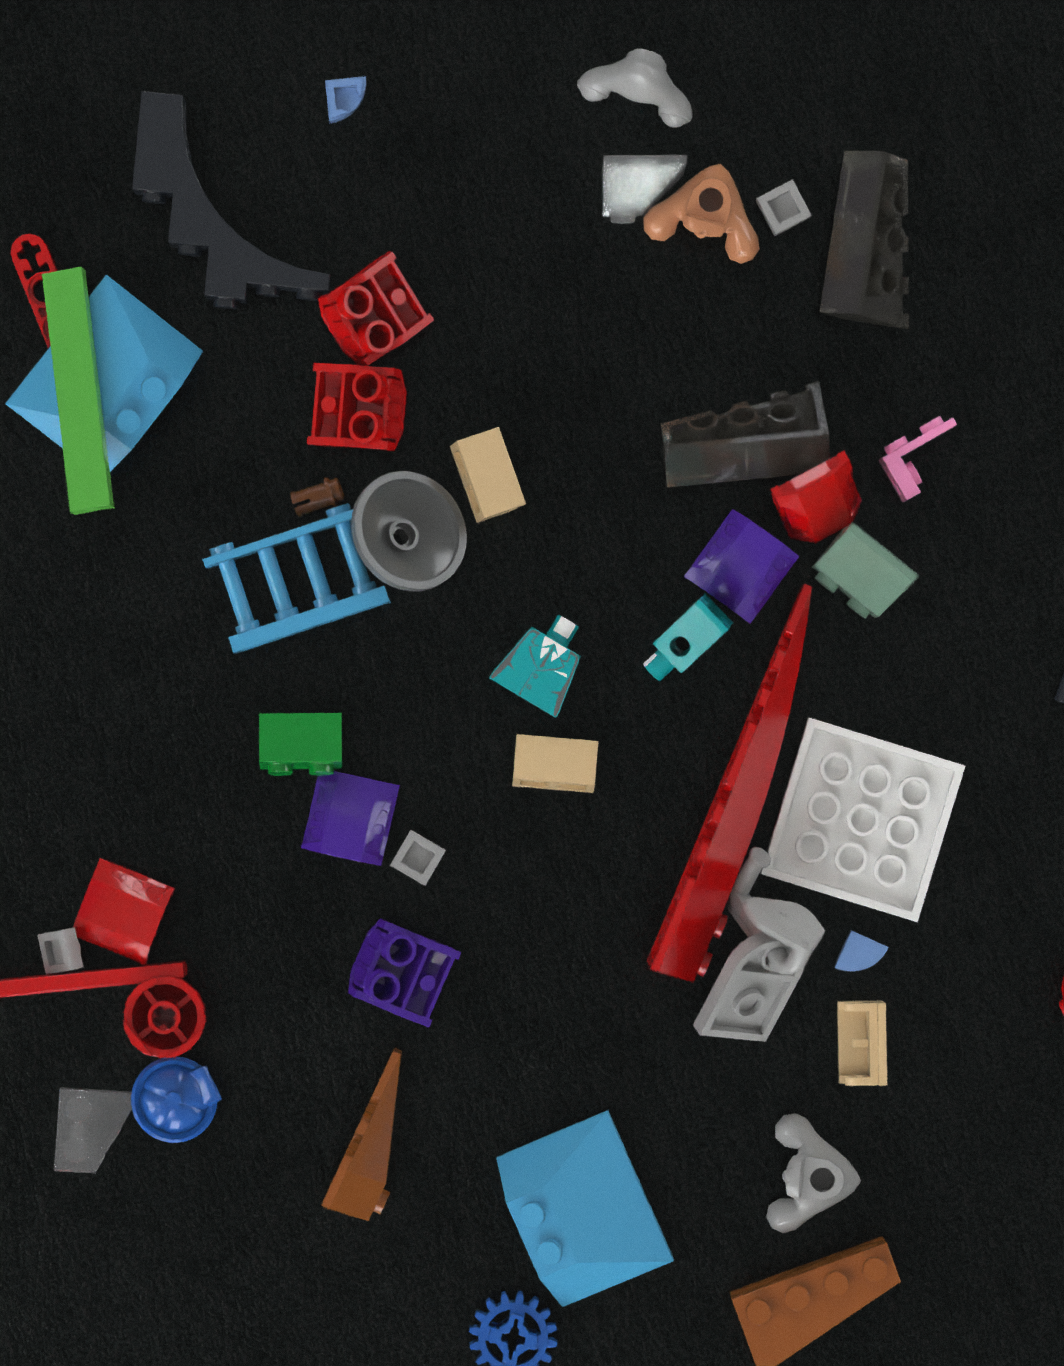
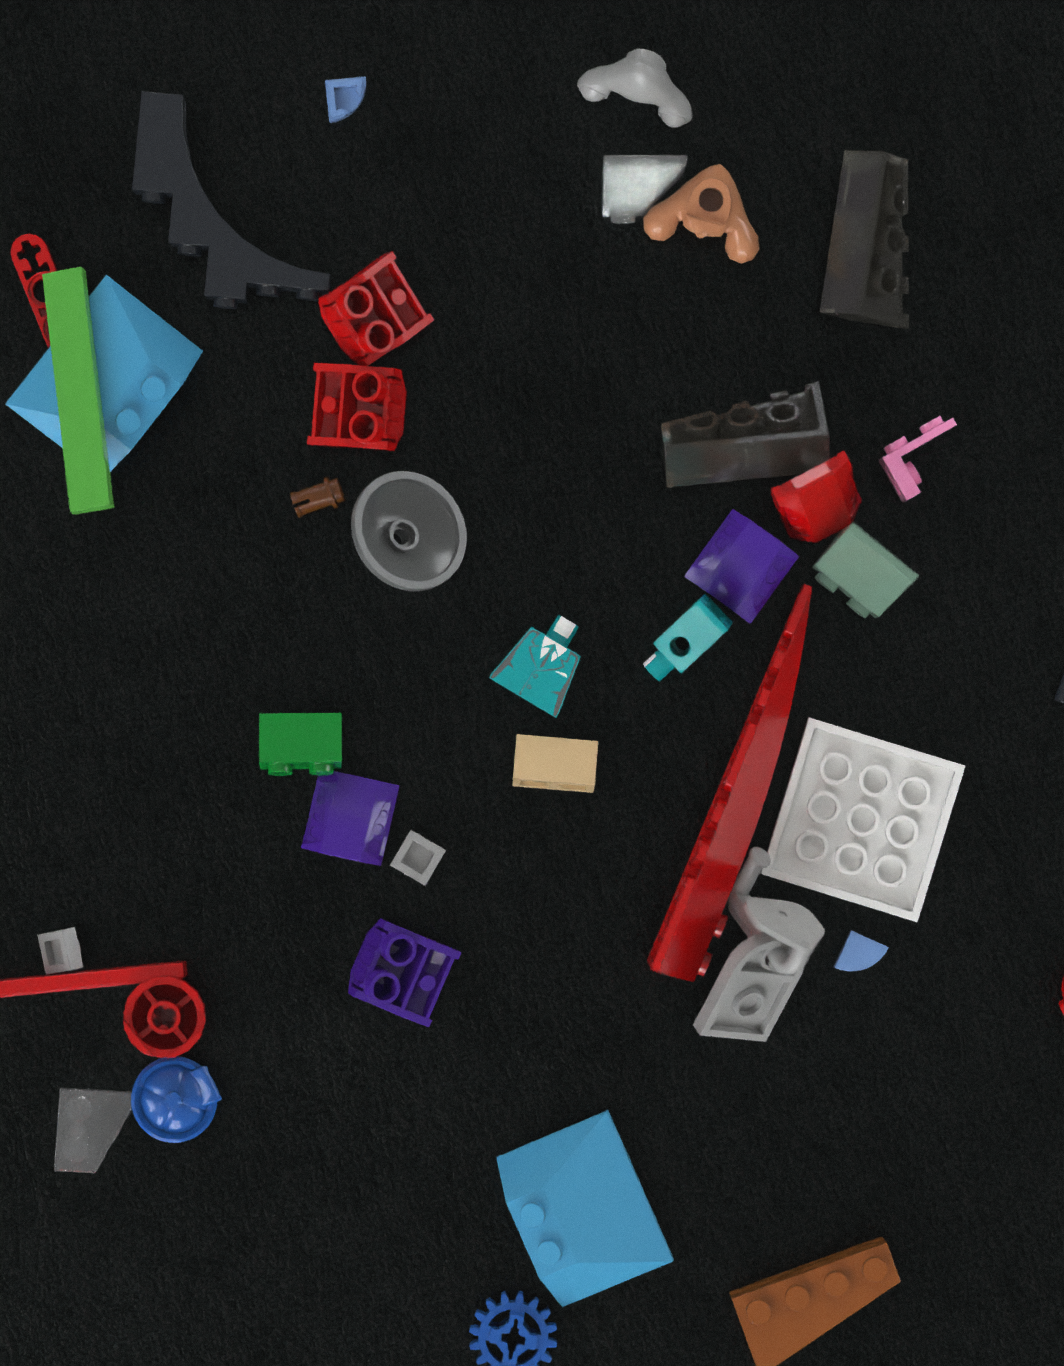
(122, 910): red slope -> none
(287, 618): dark azure fence -> none
(364, 1168): dark orange wedge -> none
(487, 474): tan hinge -> none
(783, 207): light grey plate -> none
(813, 1178): light grey head -> none
(862, 1043): tan hinge -> none

